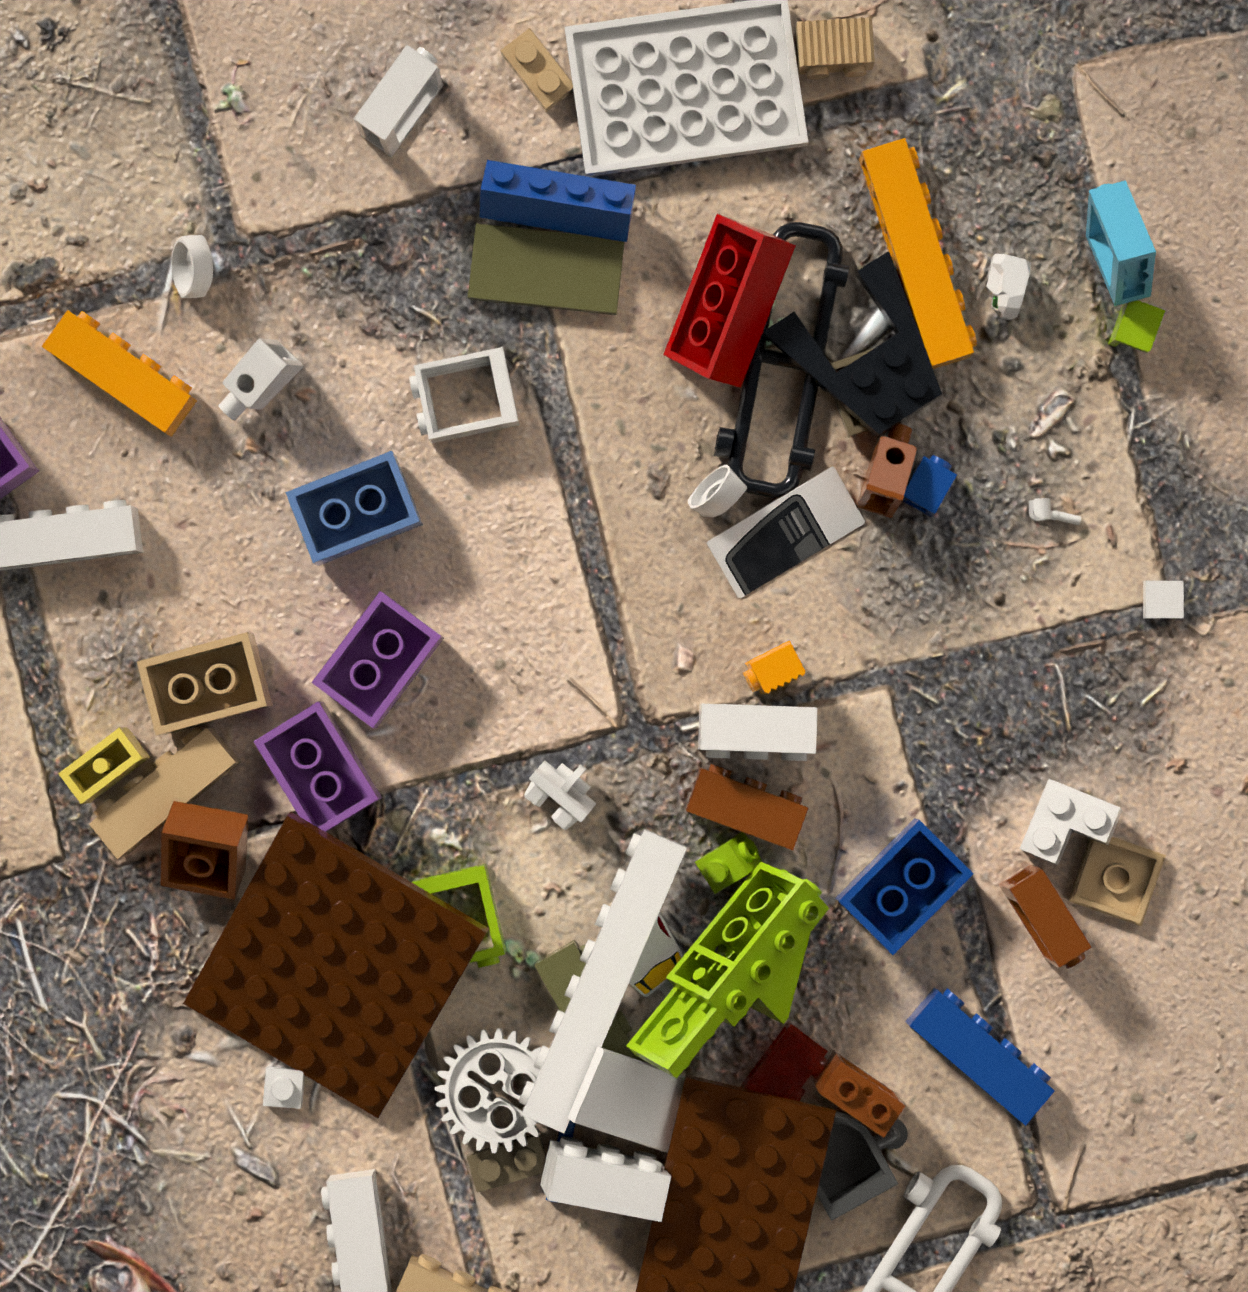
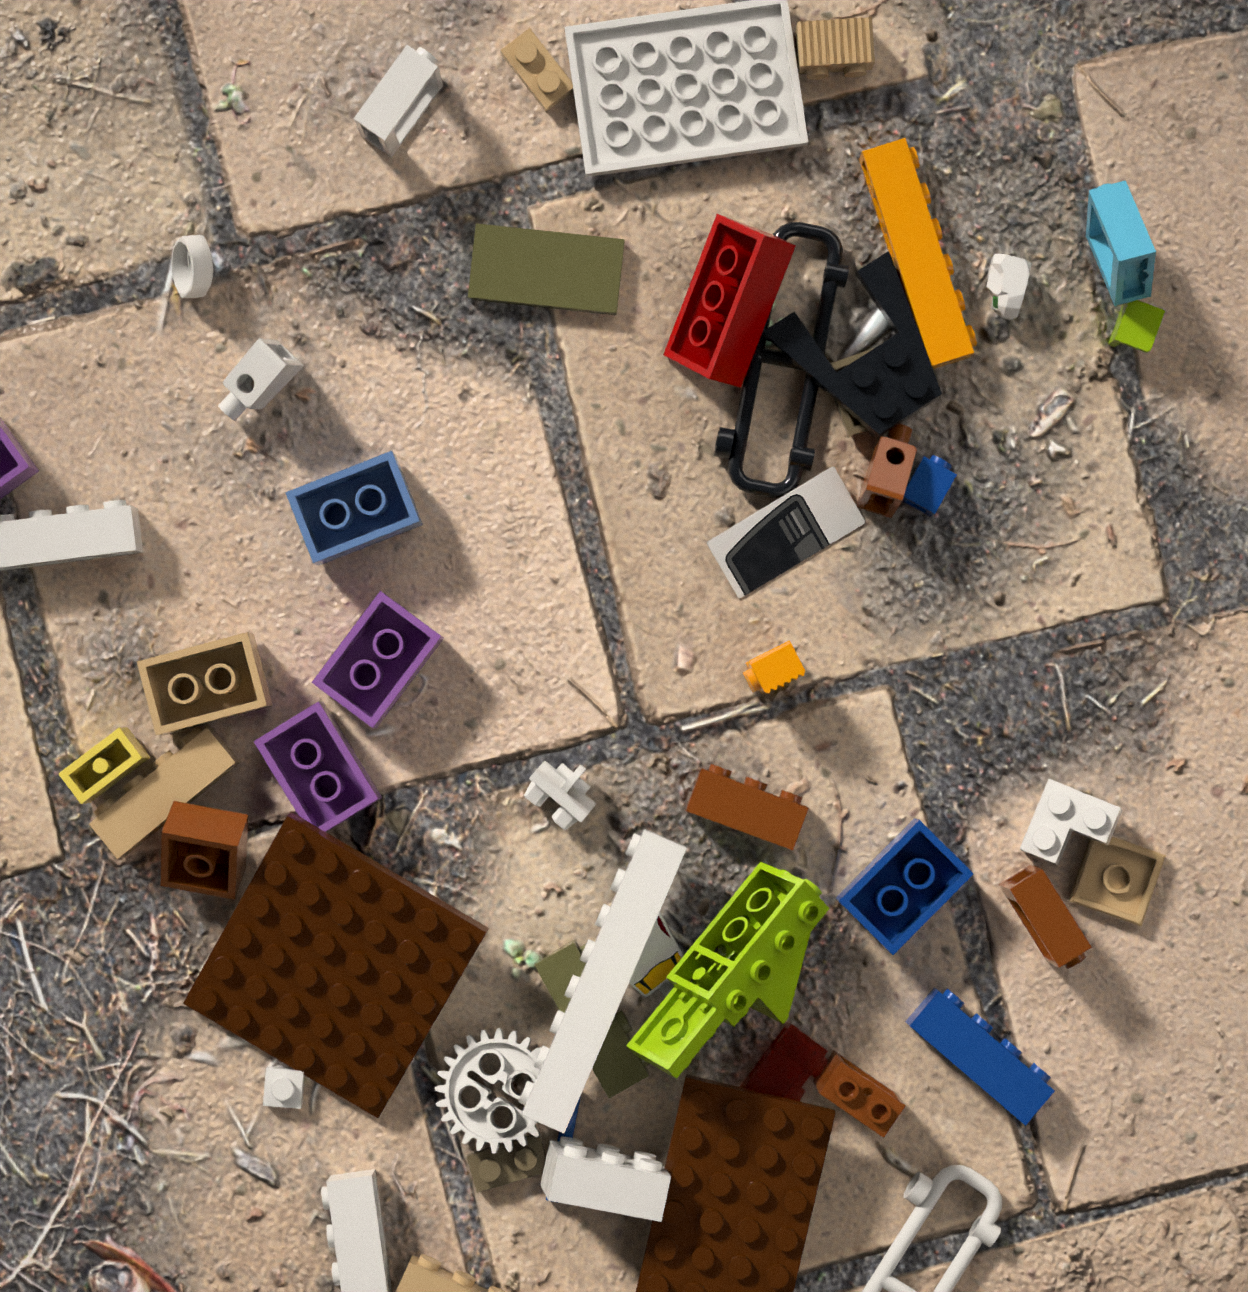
(120, 373): light orange brick -> none
(421, 389): white window -> none
(467, 876): lime window -> none
(556, 201): blue brick -> none
(628, 1100): white tile -> none
(717, 492): white hat -> none
(729, 862): lime bracket -> none
(757, 731): white brick -> none
(854, 1164): dark grey piece -> none
(1041, 510): white hand -> none
(1163, 600): white tile -> none

